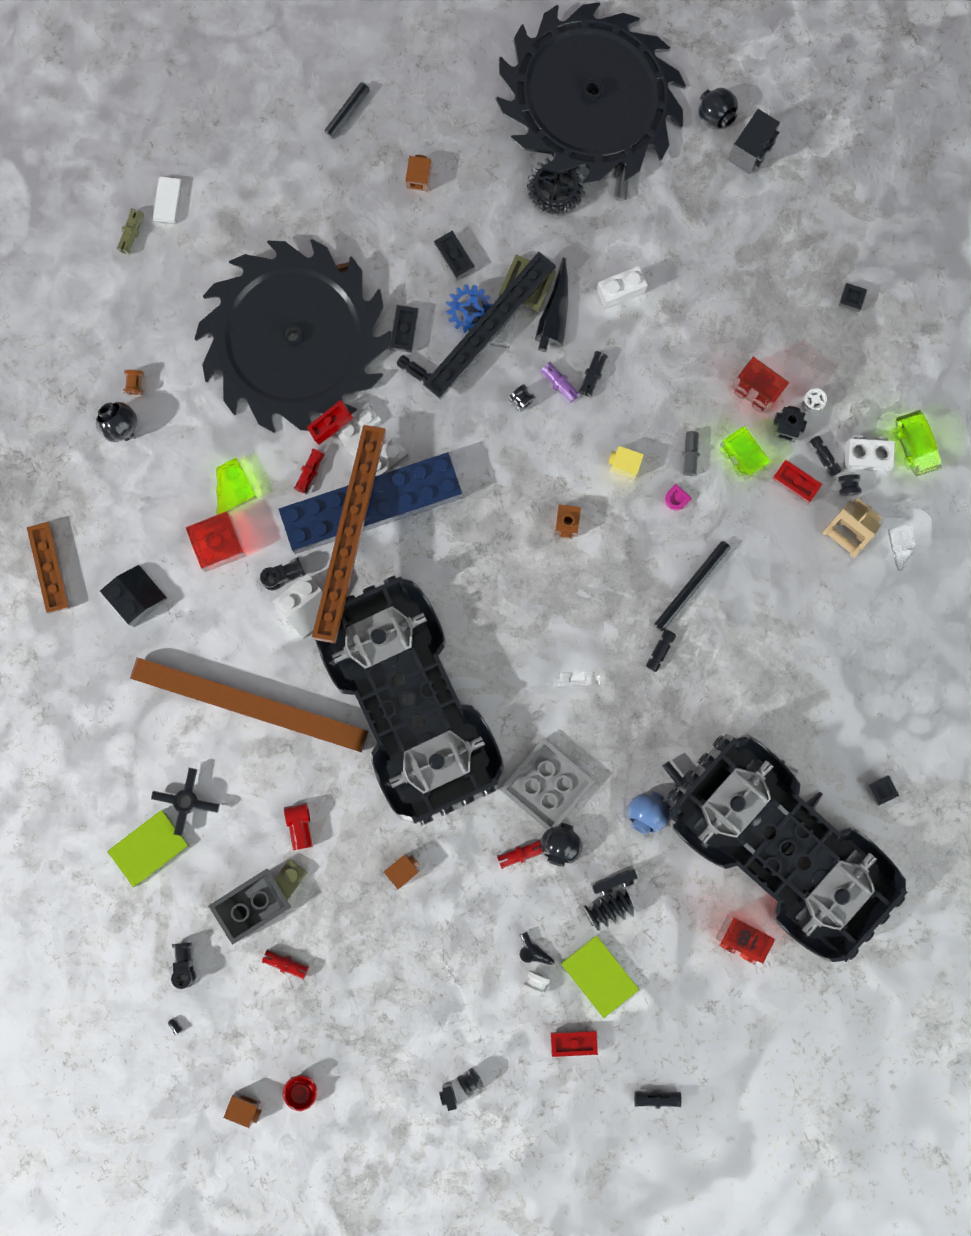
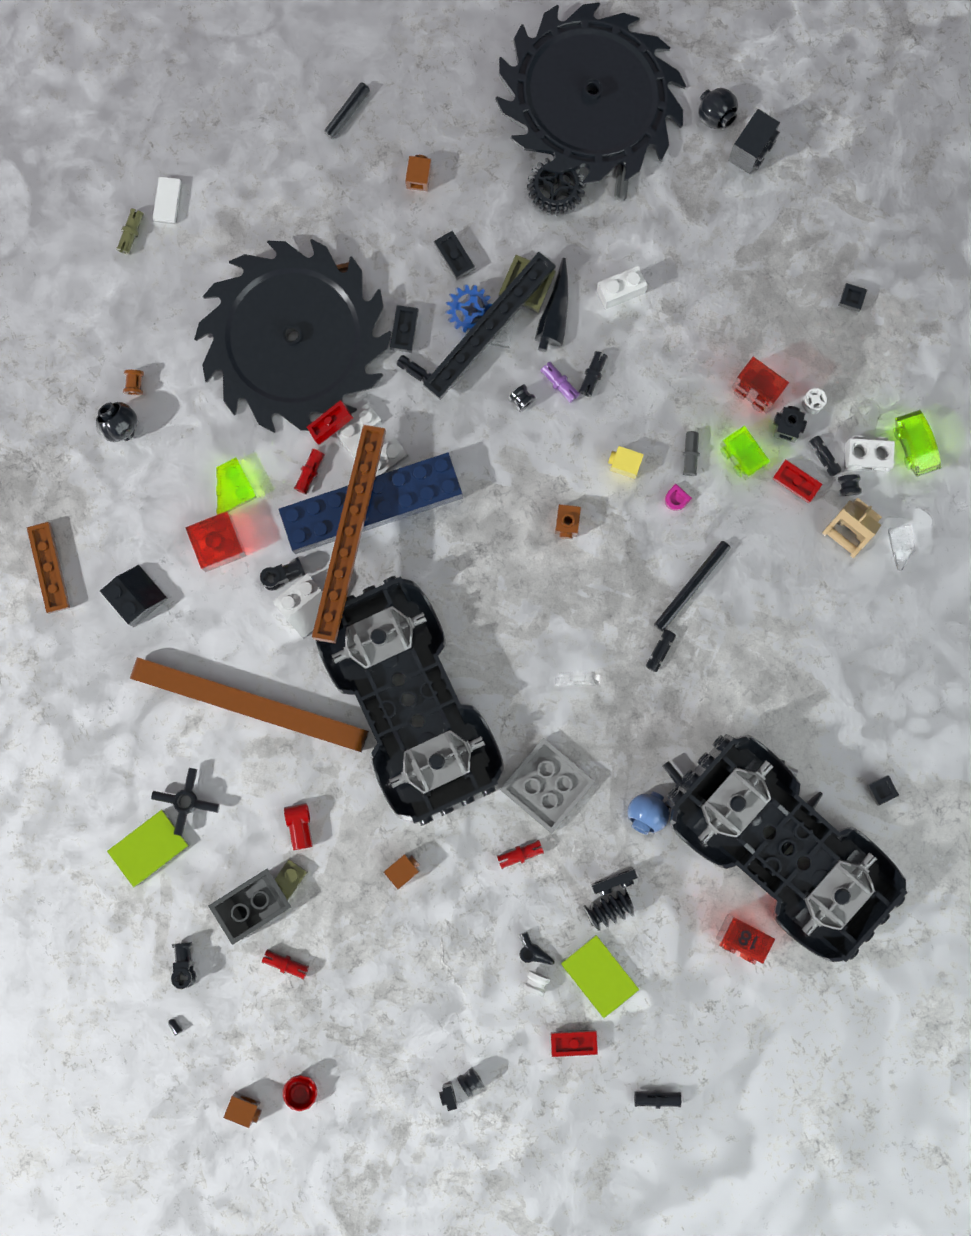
(561, 845): black plant -> none

